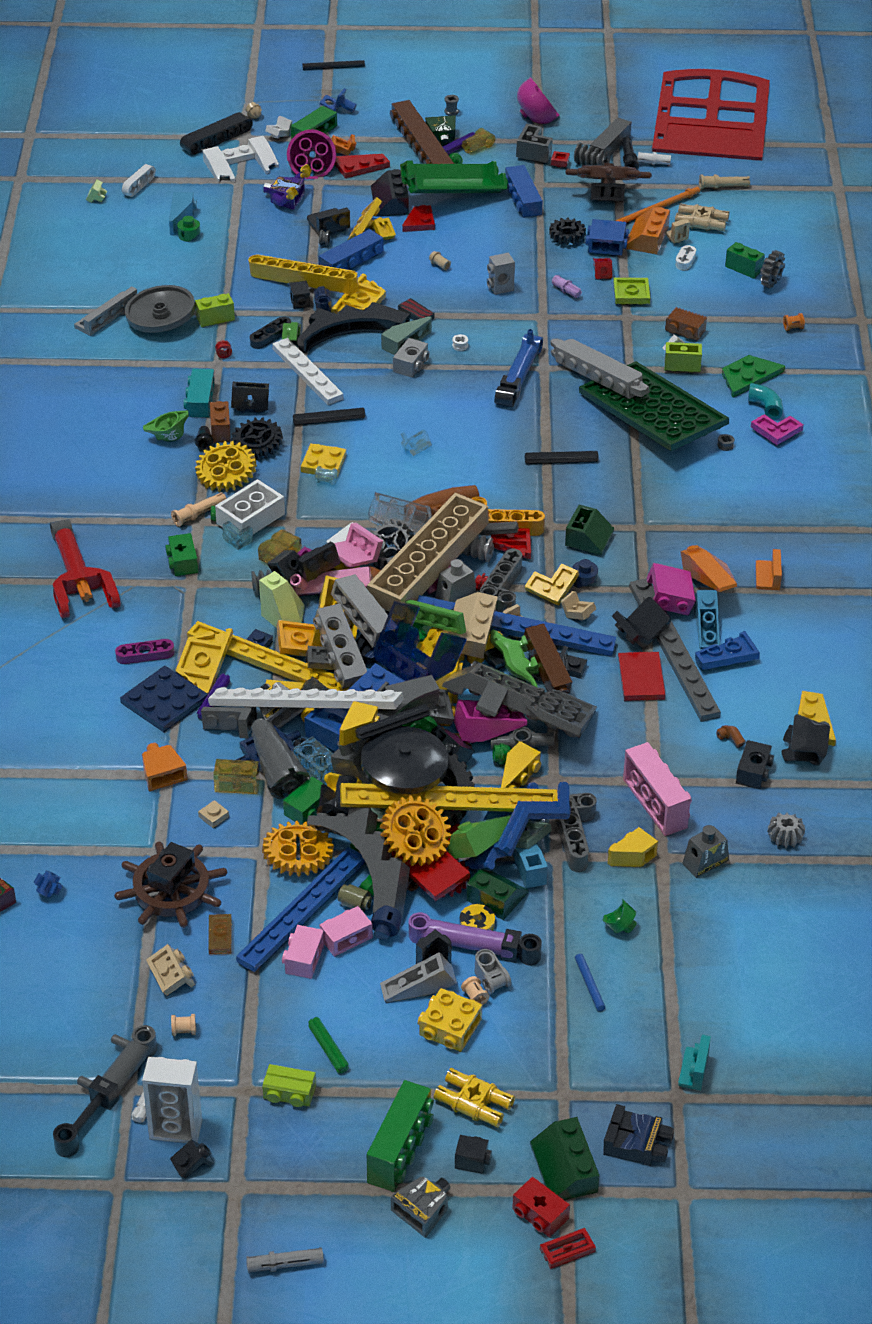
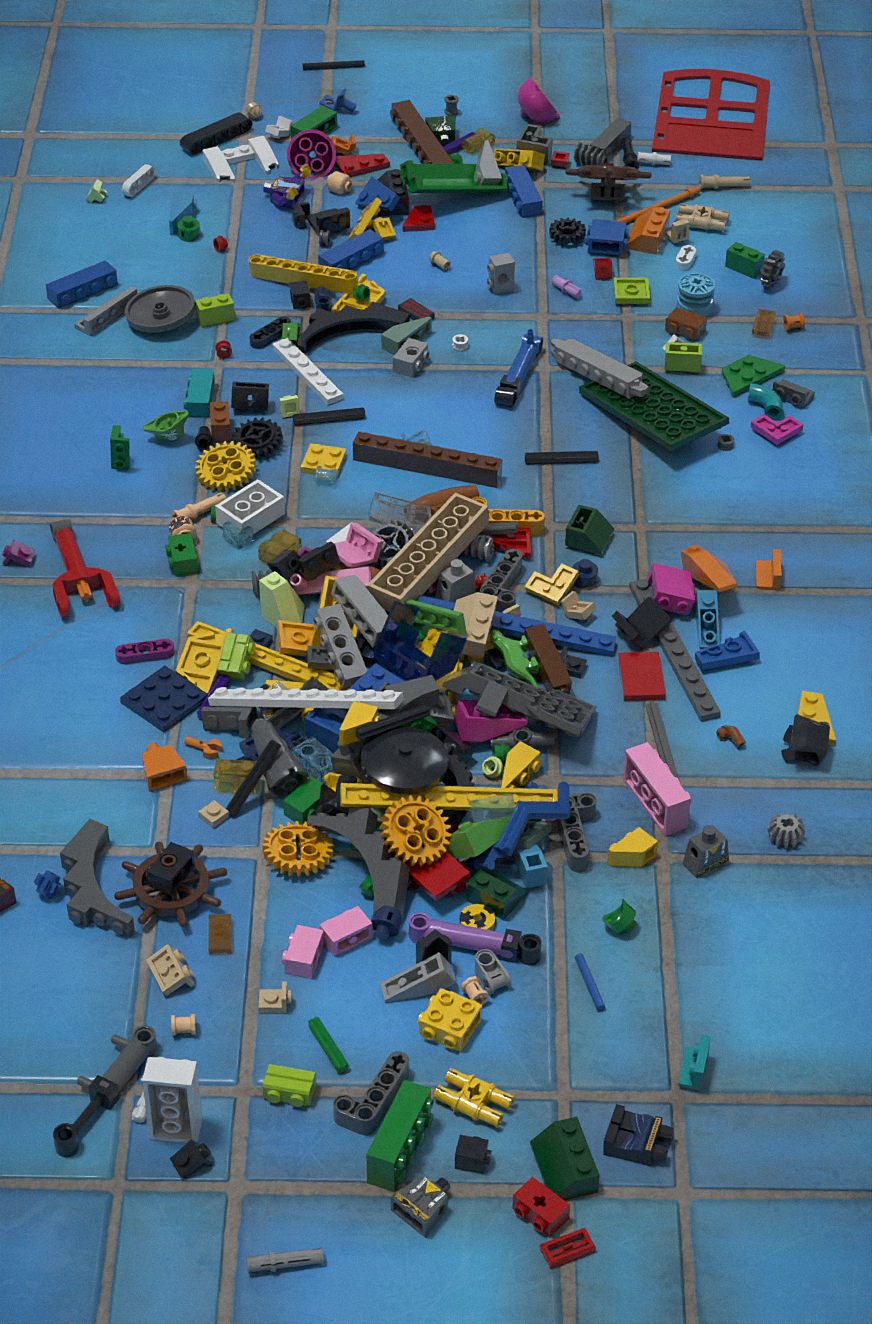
(18, 552): none -> magenta bracket
(81, 284): none -> blue brick
(87, 900): none -> dark grey arch
(119, 449): none -> green bracket
(182, 525): none -> light nougat head
(209, 748): none -> orange bar
(220, 243): none -> red plate
(236, 655): none -> lime brick
(253, 777): none -> black axle
(275, 999): none -> tan bracket
(289, 406): none -> yellowish green tile
(300, 212): none -> black bracket
(300, 909): blue plate -> none
(339, 183): none -> light nougat head
(354, 896): olive brick -> none
(361, 293): none -> green plate
(366, 1114): none -> dark grey beam
(377, 189): none -> blue wing
(427, 459): none -> brick
(487, 170): none -> light grey slope
(487, 765): none -> yellowish green plate
(492, 807): none -> clear light blue tile
(511, 157): none -> yellow slope
(660, 736): none -> dark grey axle
(696, 293): none -> medium azure wheel
(754, 764): black brick -> none
(763, 322): none -> clear orange plate
(793, 393): none -> dark grey bracket

